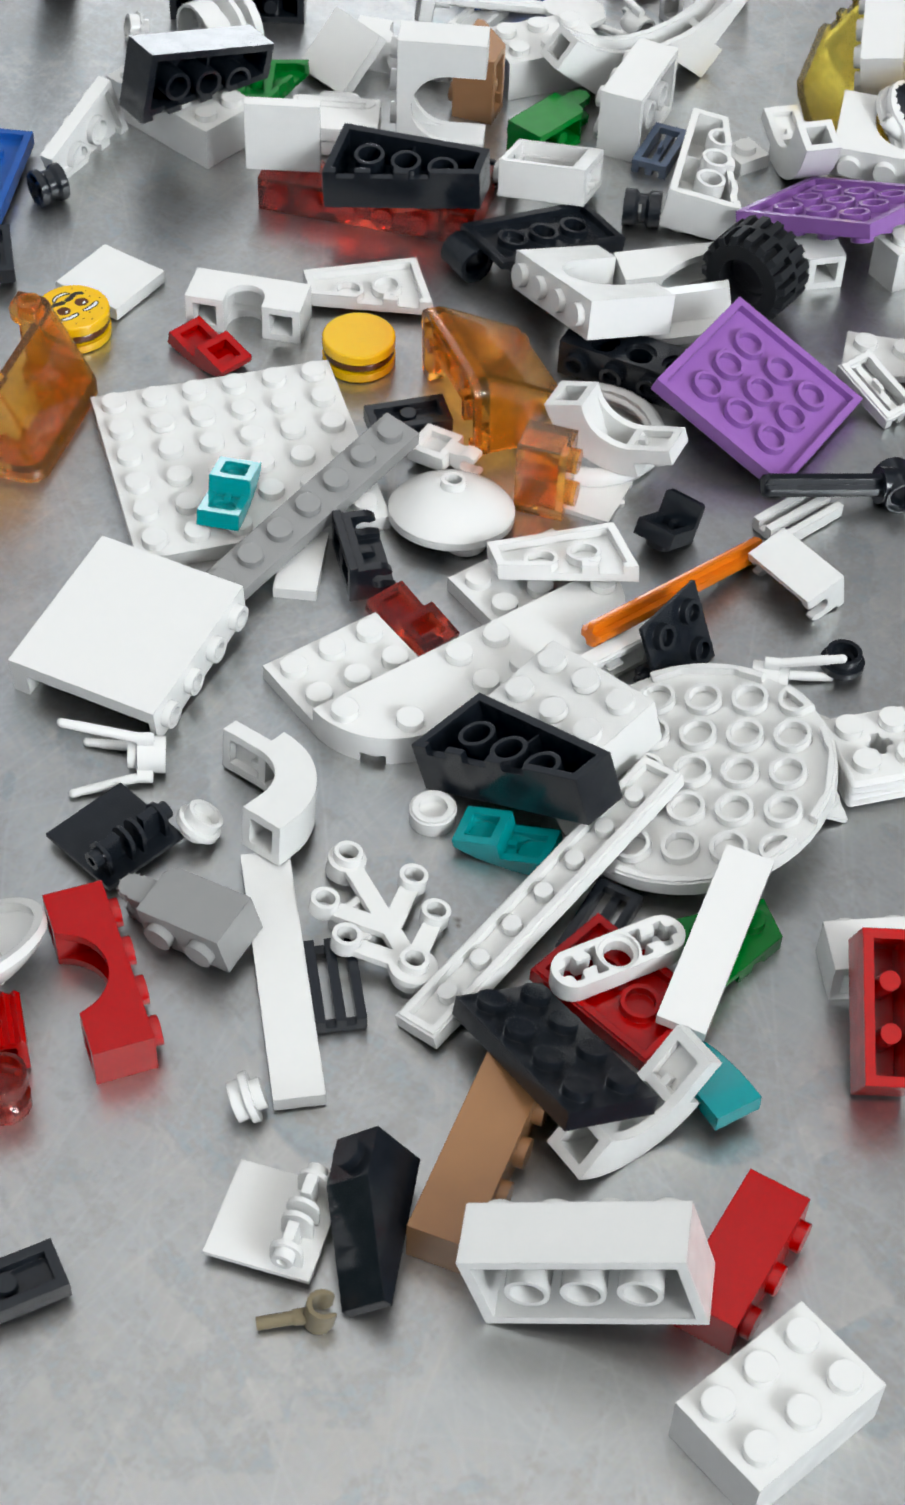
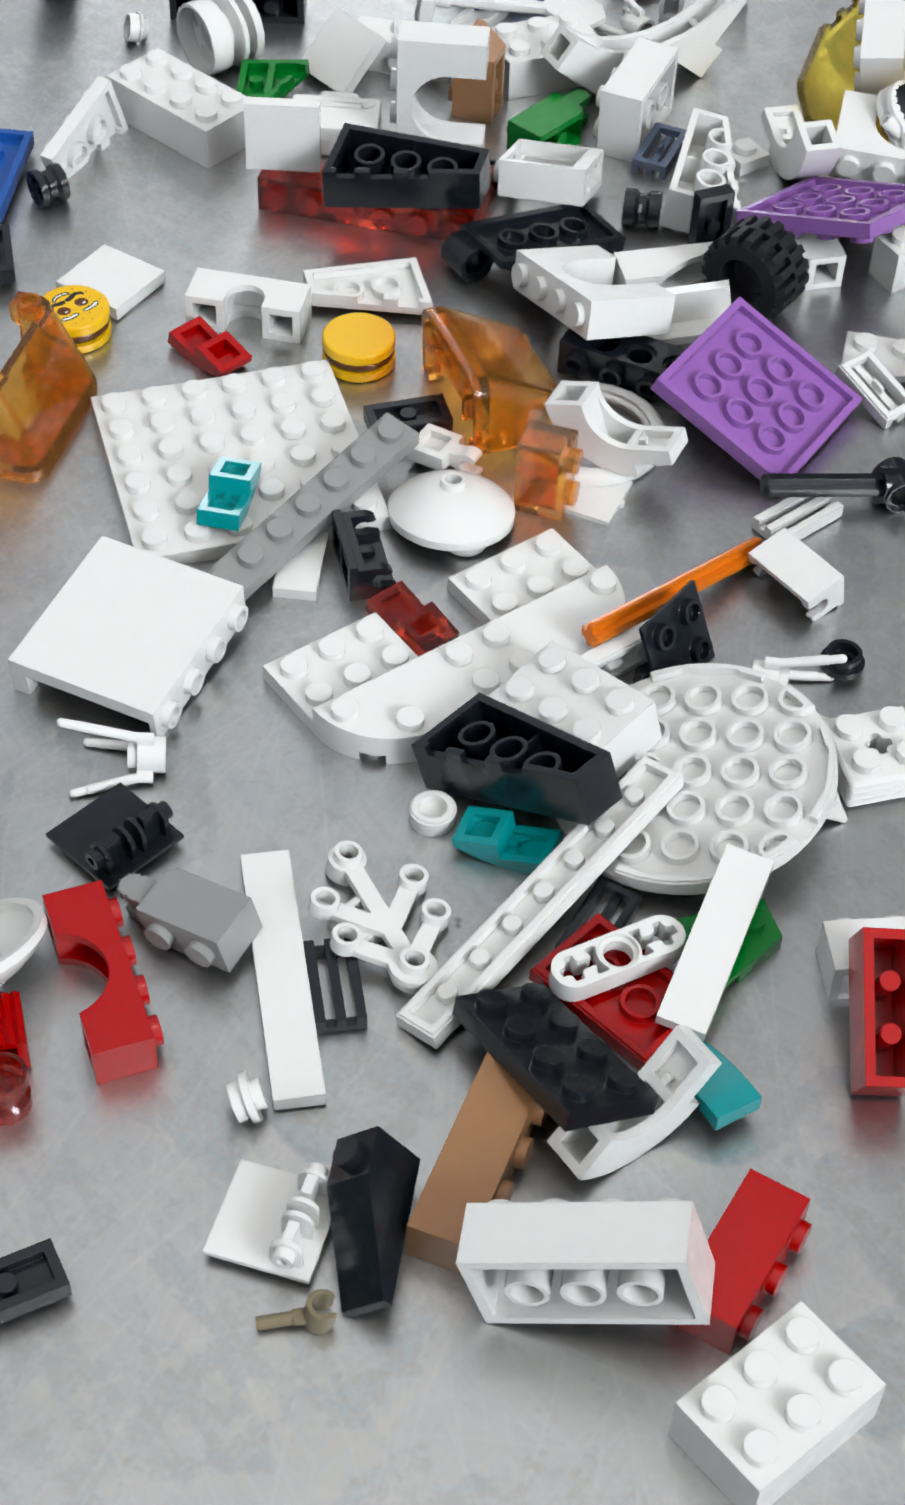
(190, 66): black wedge -> none
(199, 822): white plate -> none
(284, 814): white arch -> none
(565, 555): white wing -> none
(673, 523): black bracket -> none
(711, 213): none -> black plate

